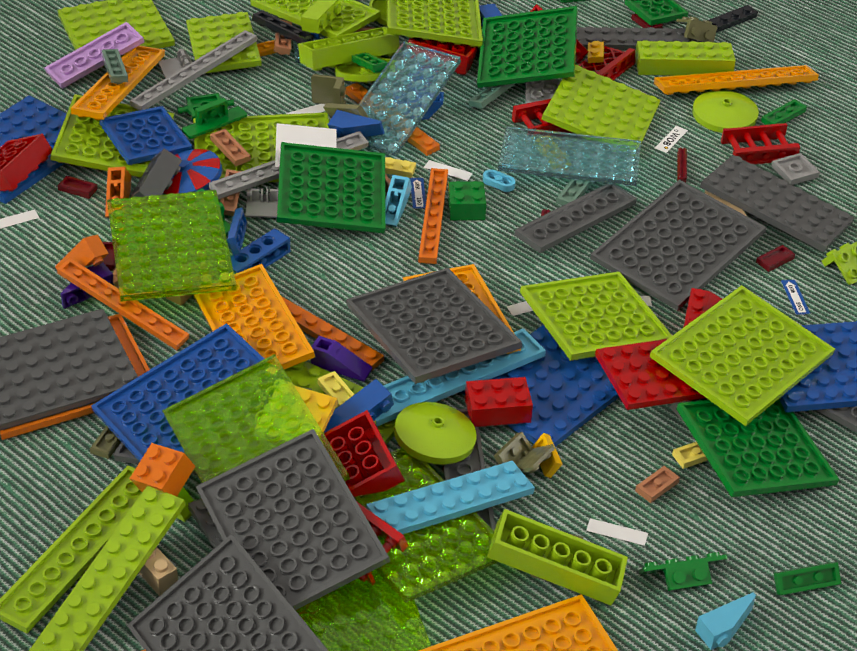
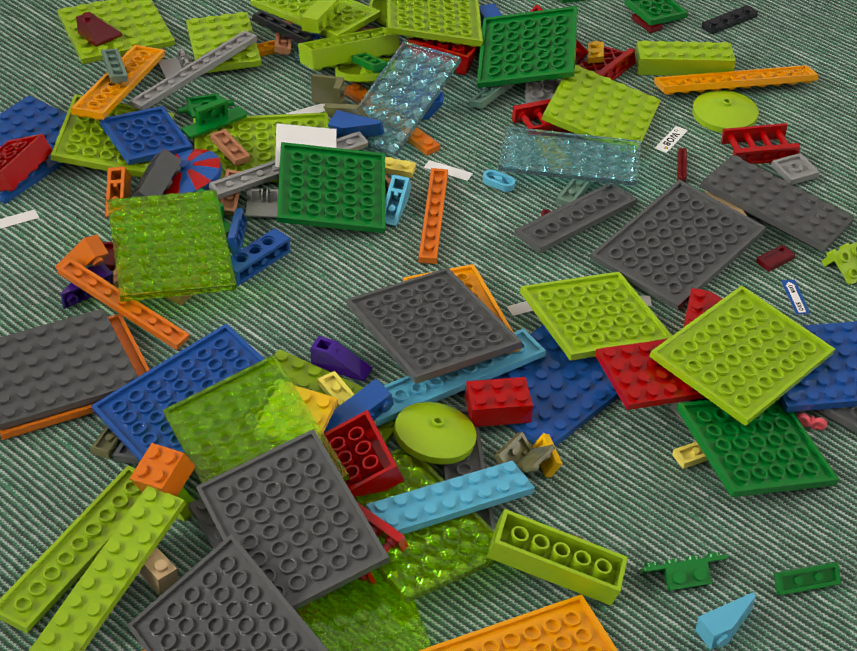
(77, 187): dark red tile -> none
(89, 57): lavender plate -> none
(96, 29): none -> dark red slope
(258, 316): light orange plate -> none
(317, 327): orange plate -> none
(418, 193): sticker -> none
(466, 201): green brick -> none
(617, 531): white sticker -> none
(626, 38): dark grey plate -> none
(657, 484): nougat plate -> none
(698, 30): olive bracket -> none
(784, 113): green plate -> none
(814, 423): none -> coral piece

